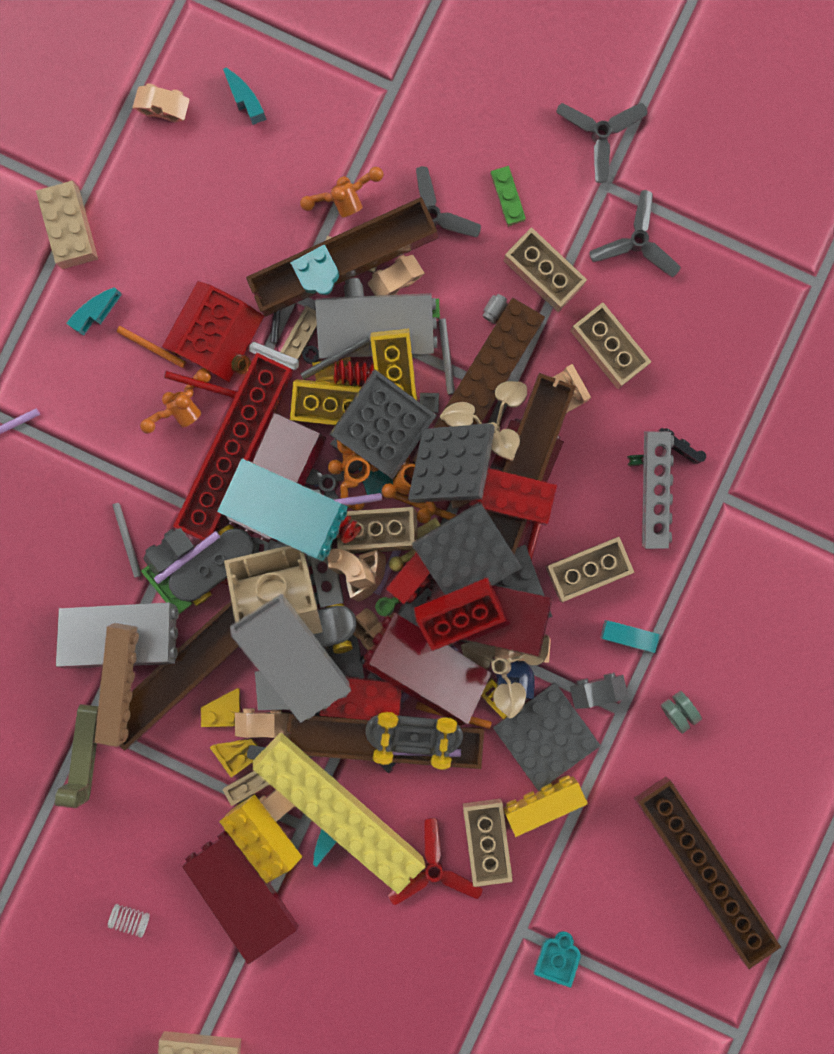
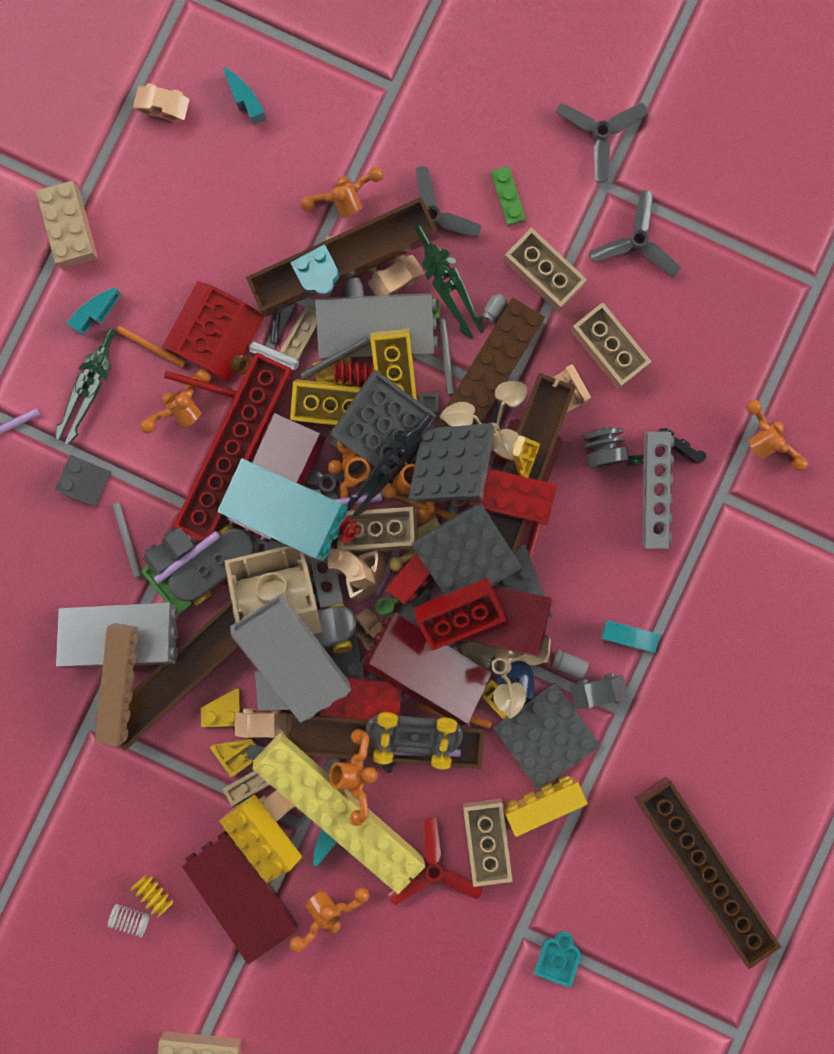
(80, 778): olive beam -> none
(83, 480): none -> dark grey slope
(95, 366): none -> sword
(152, 895): none -> yellow piece
(306, 351): black bush -> none
(326, 915): none -> orange wheel
(354, 776): none -> orange wheel
(403, 449): none -> black sword
(437, 263): none -> dark green sword
(524, 455): none -> yellow wing
(569, 664): none -> light grey piece
(589, 569): tan brick -> none
(605, 447): none -> dark grey wheel
(681, 712): sand green wheel -> none
(771, 438): none -> orange wheel

